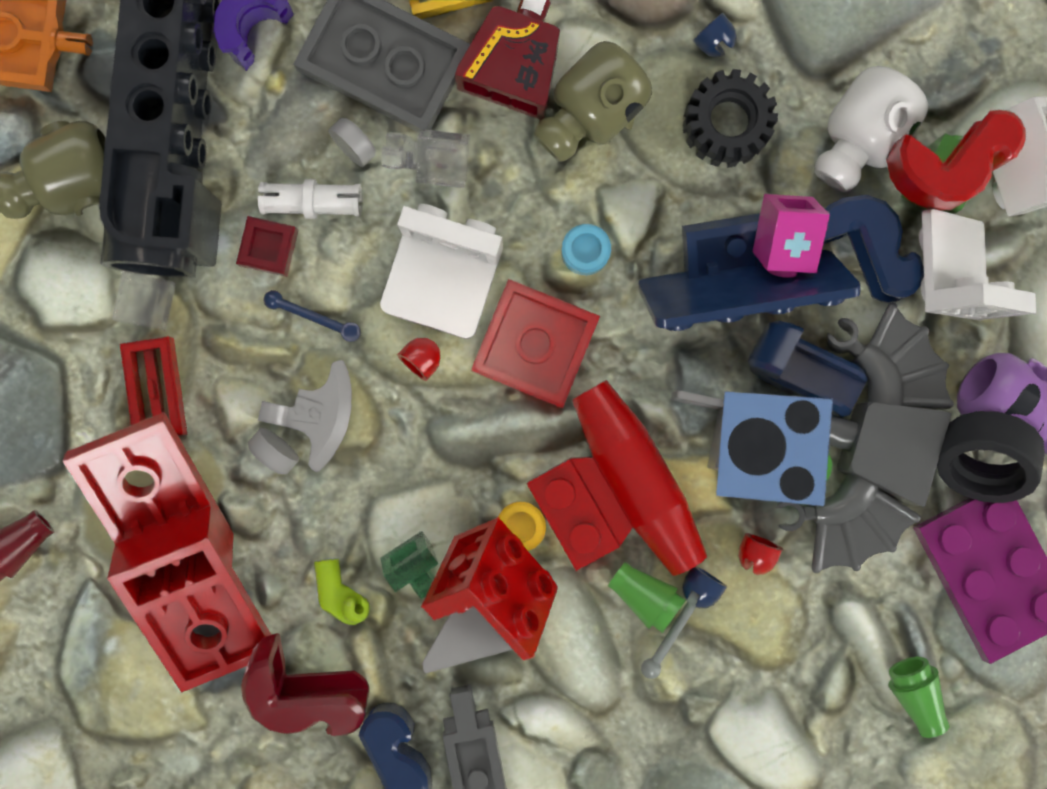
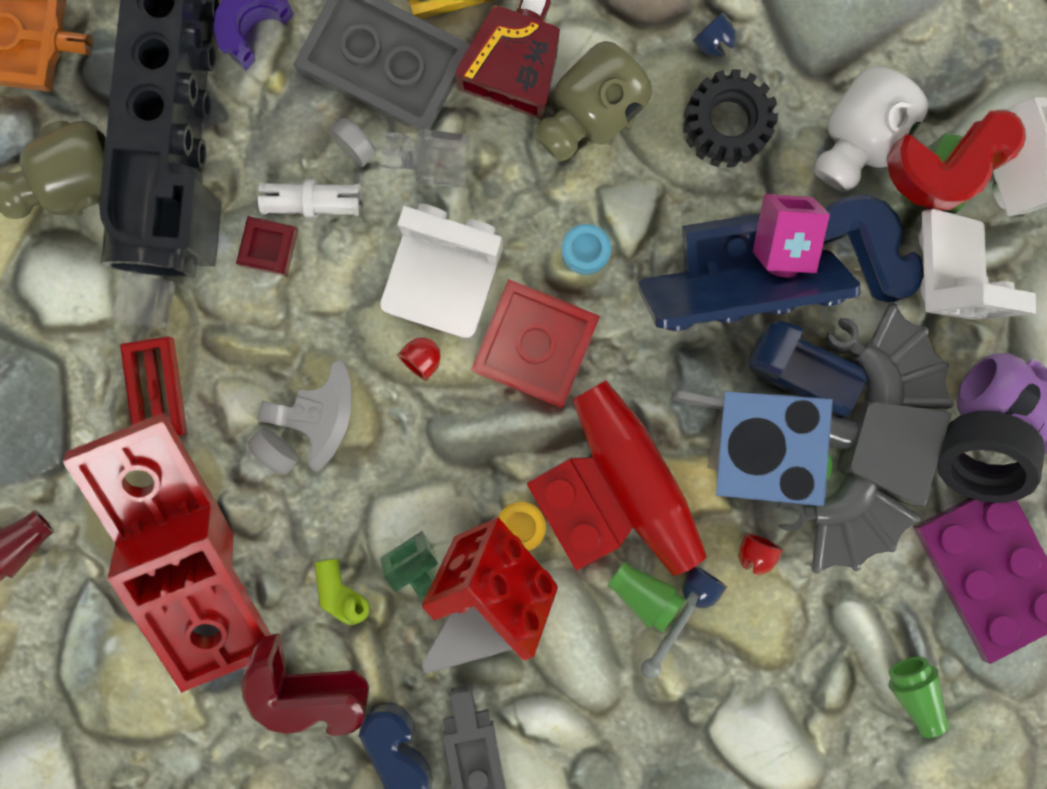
(350, 331): dark blue hinge -> none

